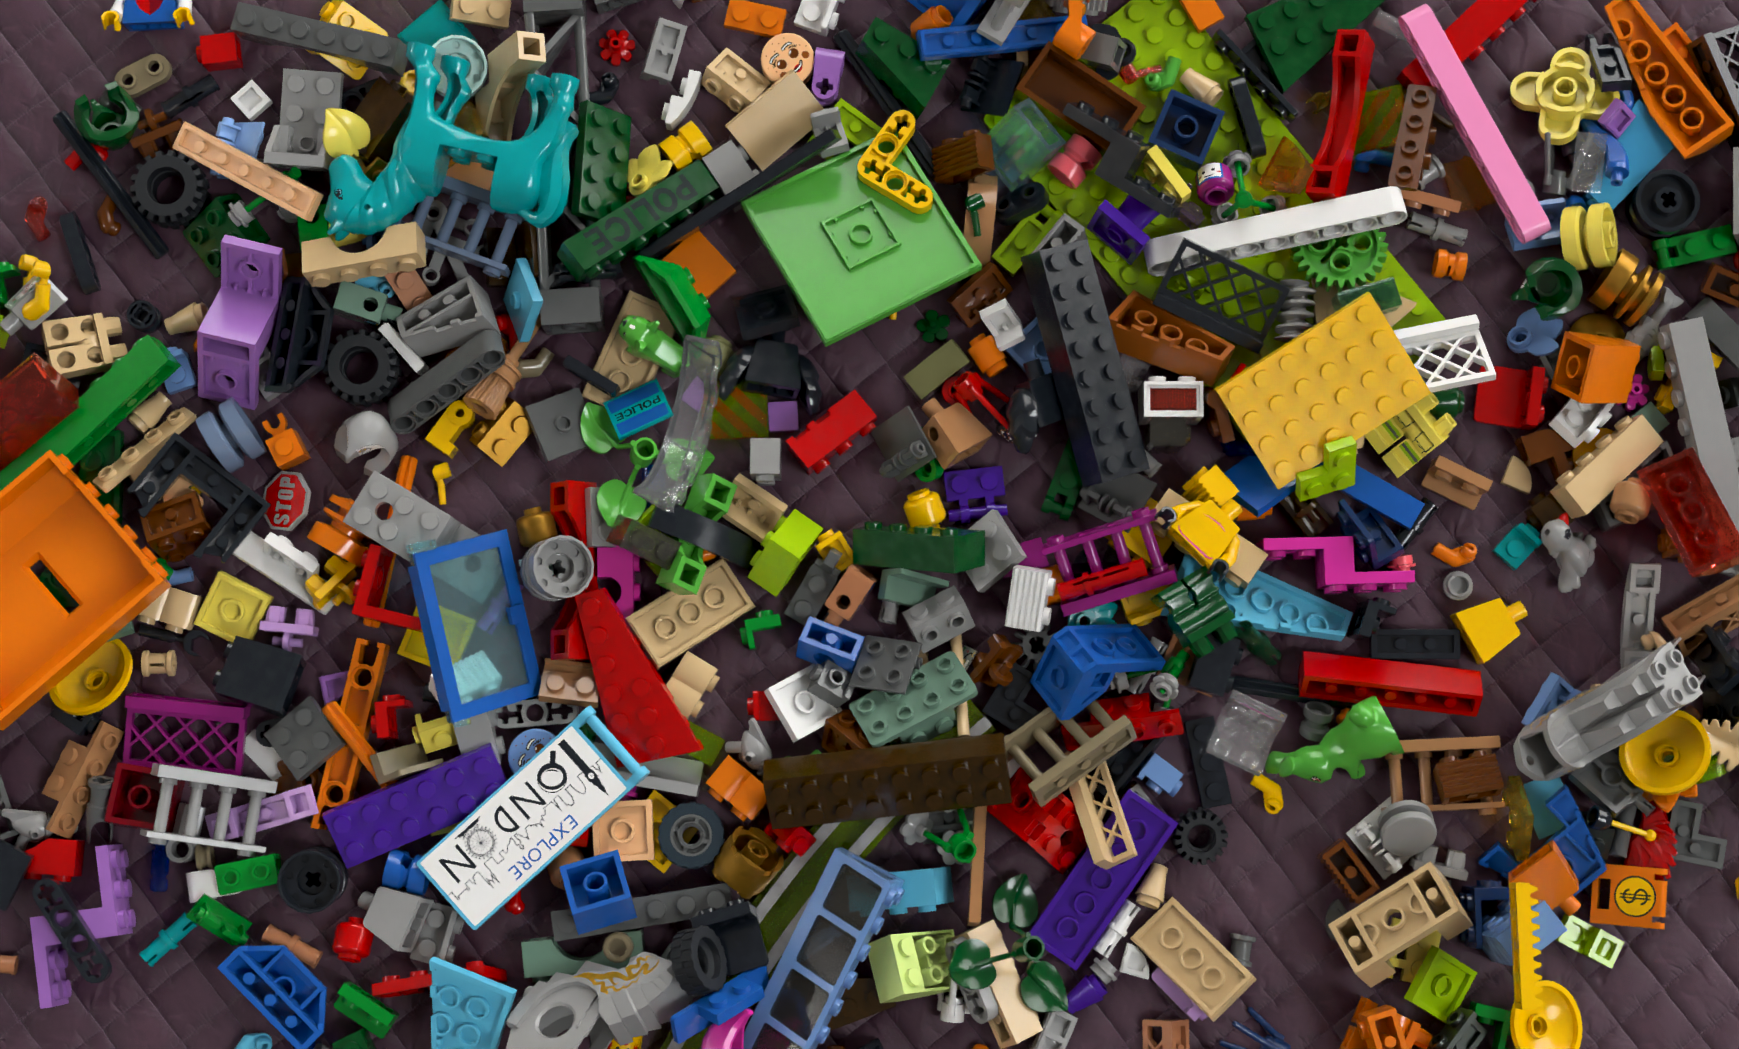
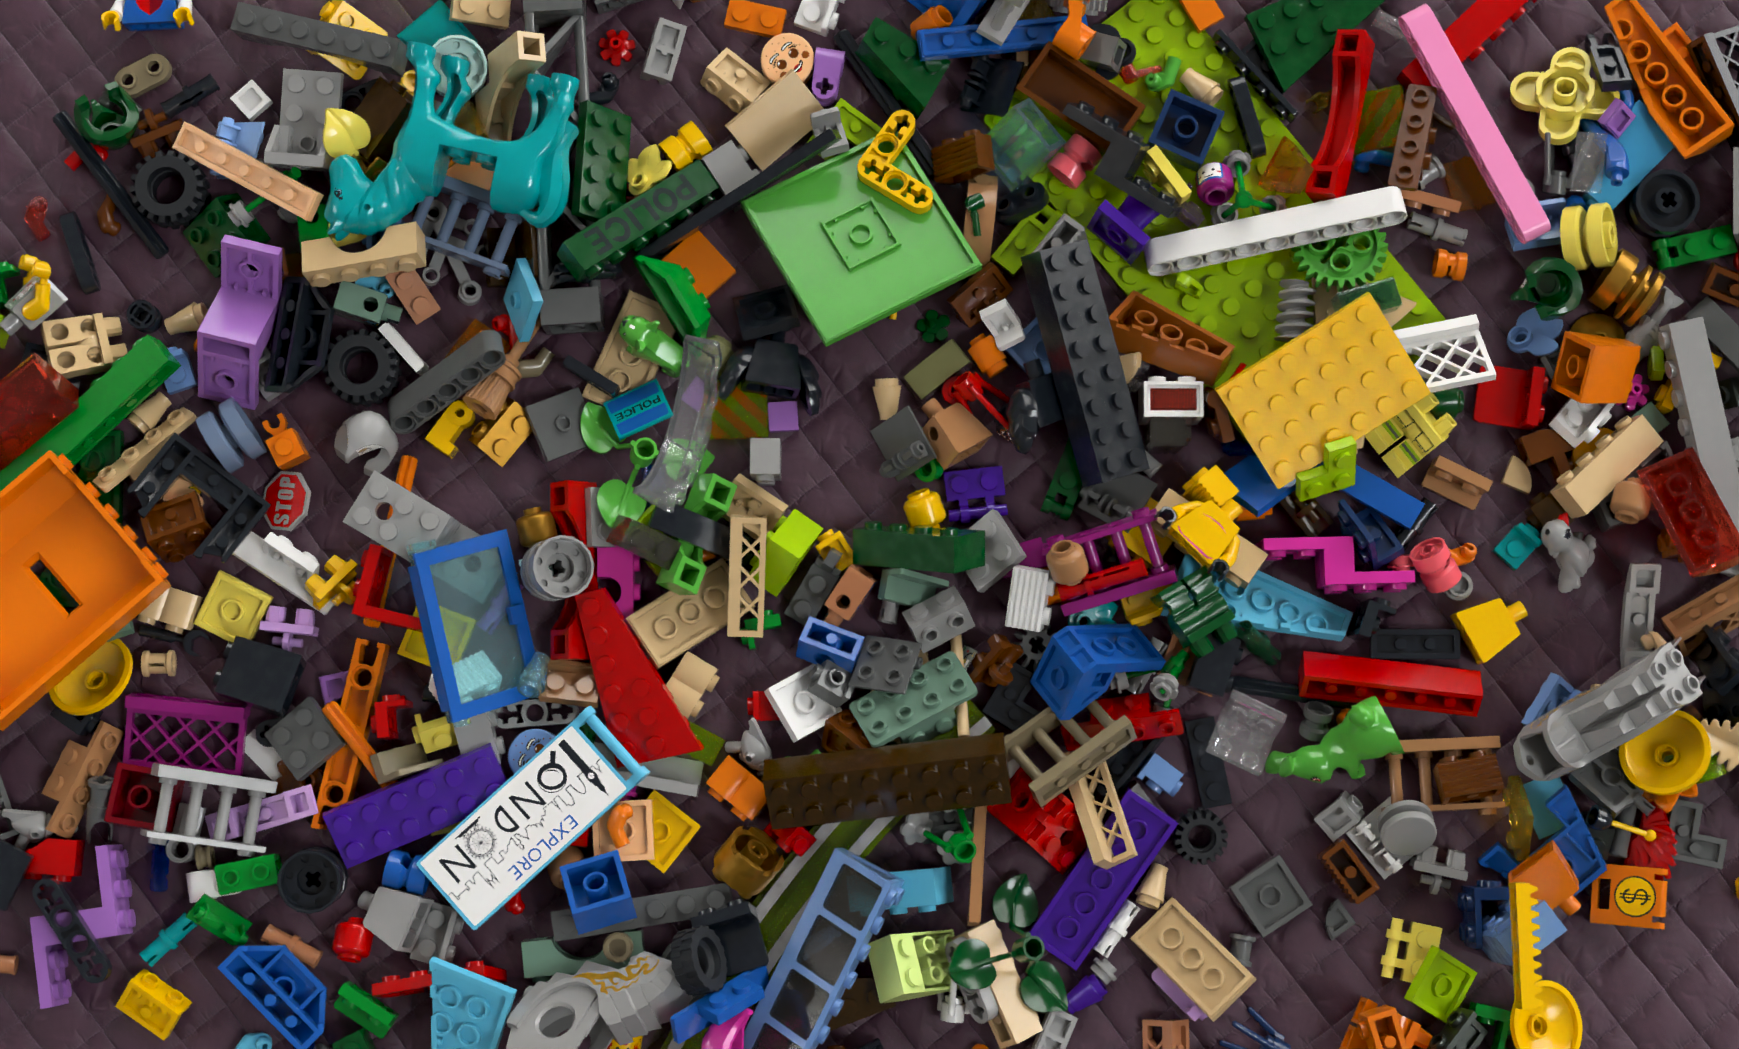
(153, 1003): none -> yellow bracket
(177, 576): medium blue arm -> none
(220, 51): red brick -> none
(339, 536): orange wheel -> none
(441, 472): yellow hand -> none
(448, 318): light grey wedge -> none
(533, 677): none -> clear light blue cone
(616, 822): none -> orange arm
(678, 108): white slope -> none
(686, 816): black wheel -> none
(735, 576): none -> tan fence
(832, 433): red wedge -> none
(887, 396): none -> tan cone
(1067, 562): none -> medium nougat head
(1130, 365): none -> tan tile
(1134, 962): white tile -> none
(1205, 316): black fence -> none
(1270, 896): none -> dark grey plate
(1271, 793): yellow arm -> none
(1340, 815): none -> light grey bracket
(1425, 906): tan plate -> none
(1436, 566): none -> coral wheel
(1590, 941): lime slope -> none

